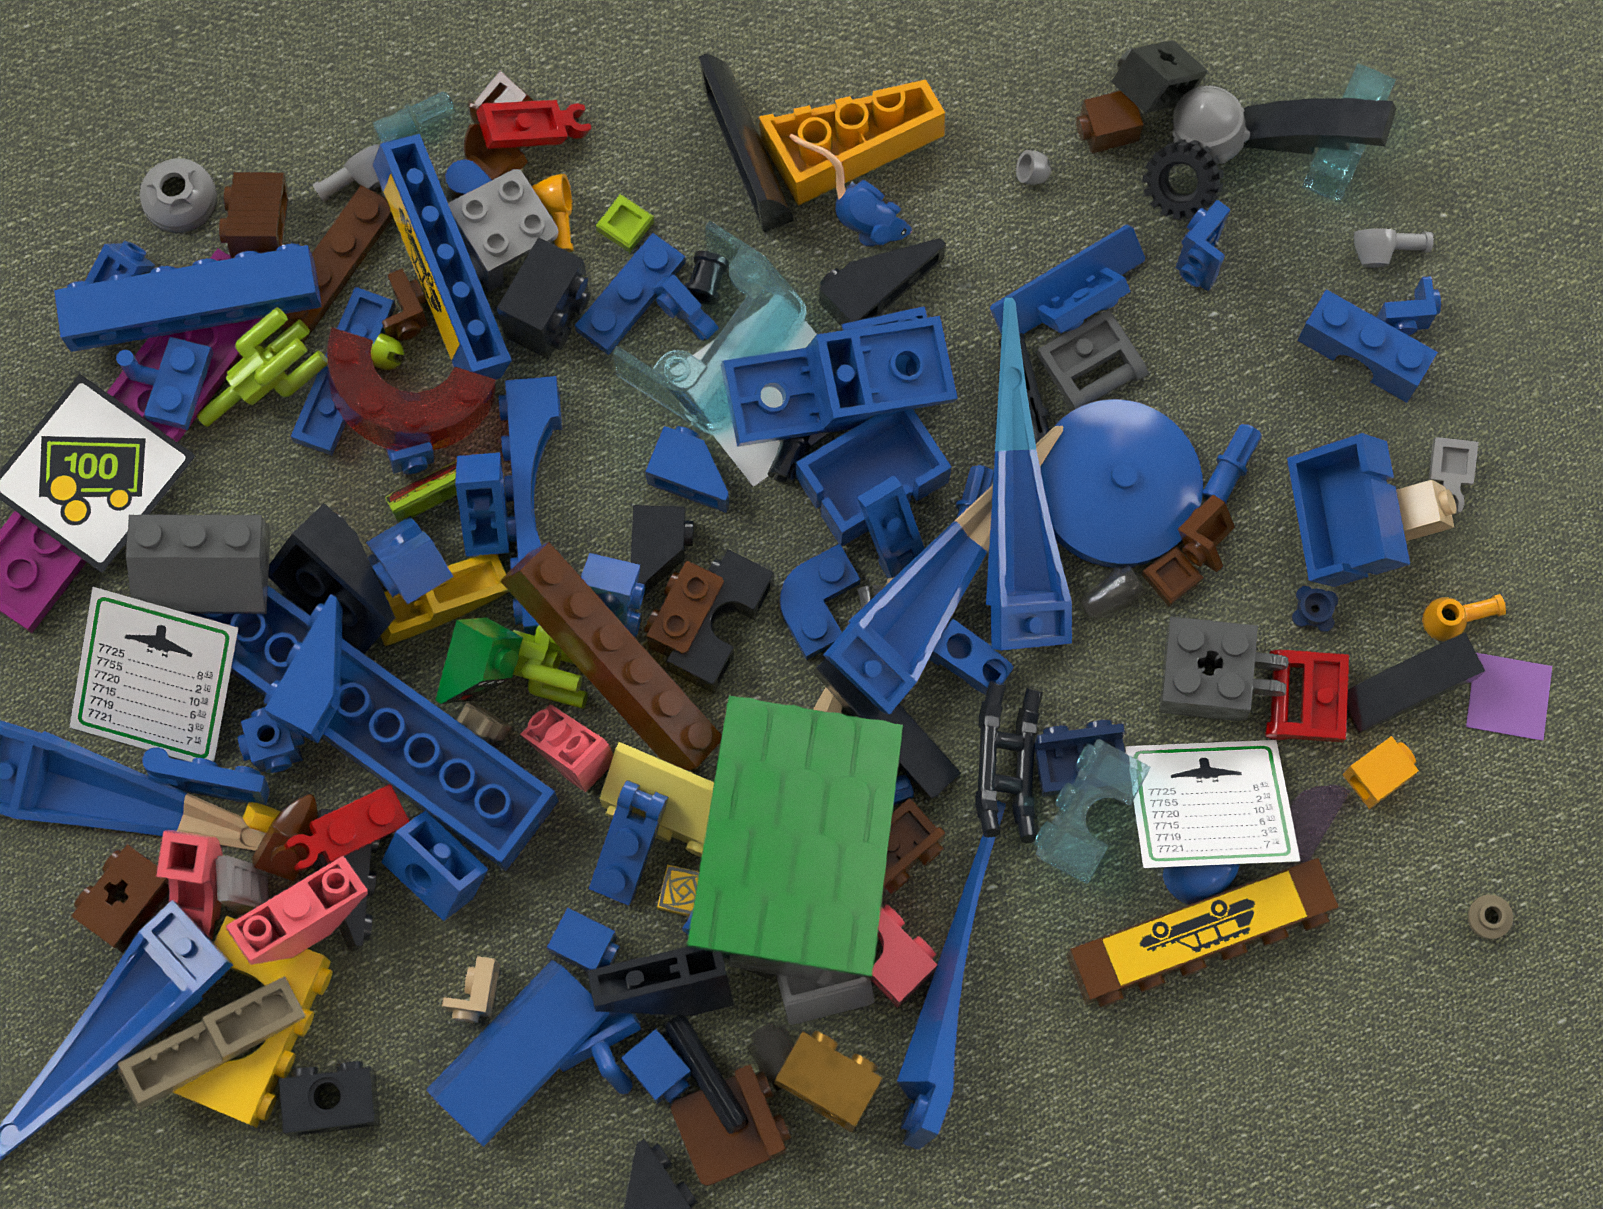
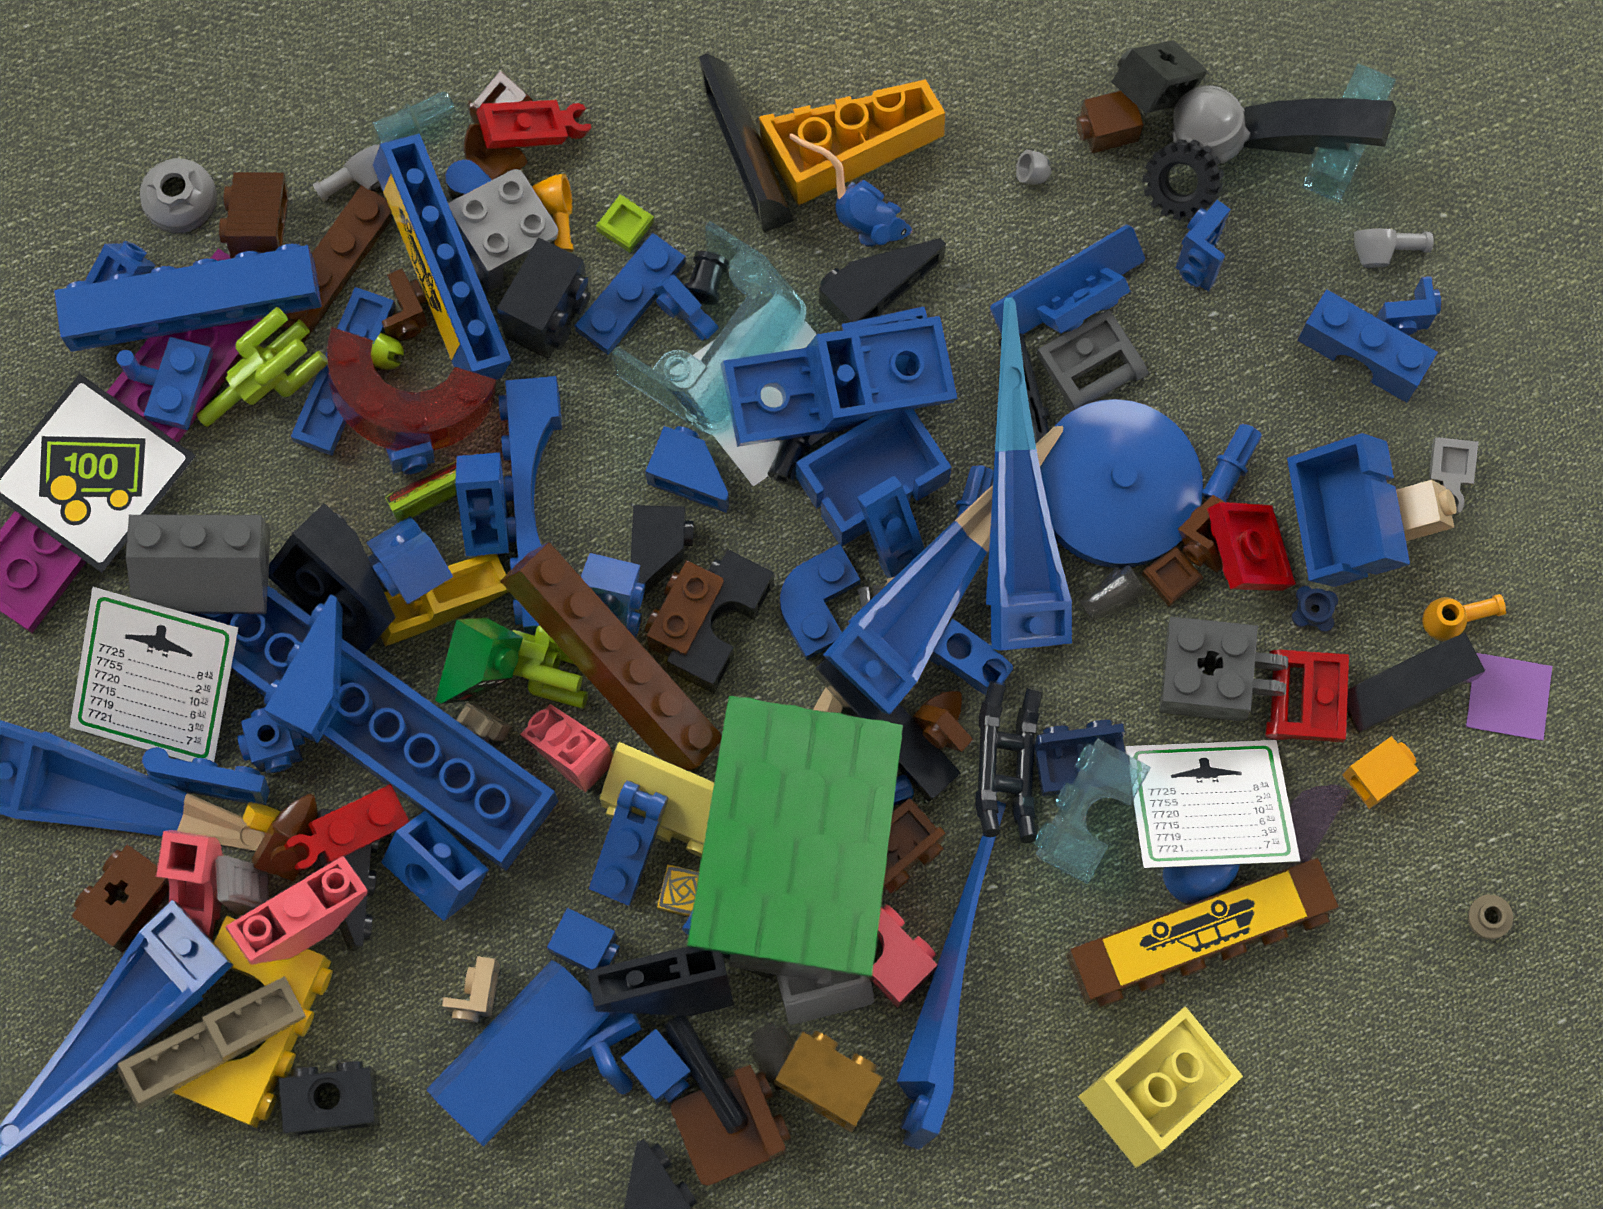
(939, 721): none -> reddish brown plate
(1160, 1087): none -> light yellow slope
(1250, 546): none -> red plate

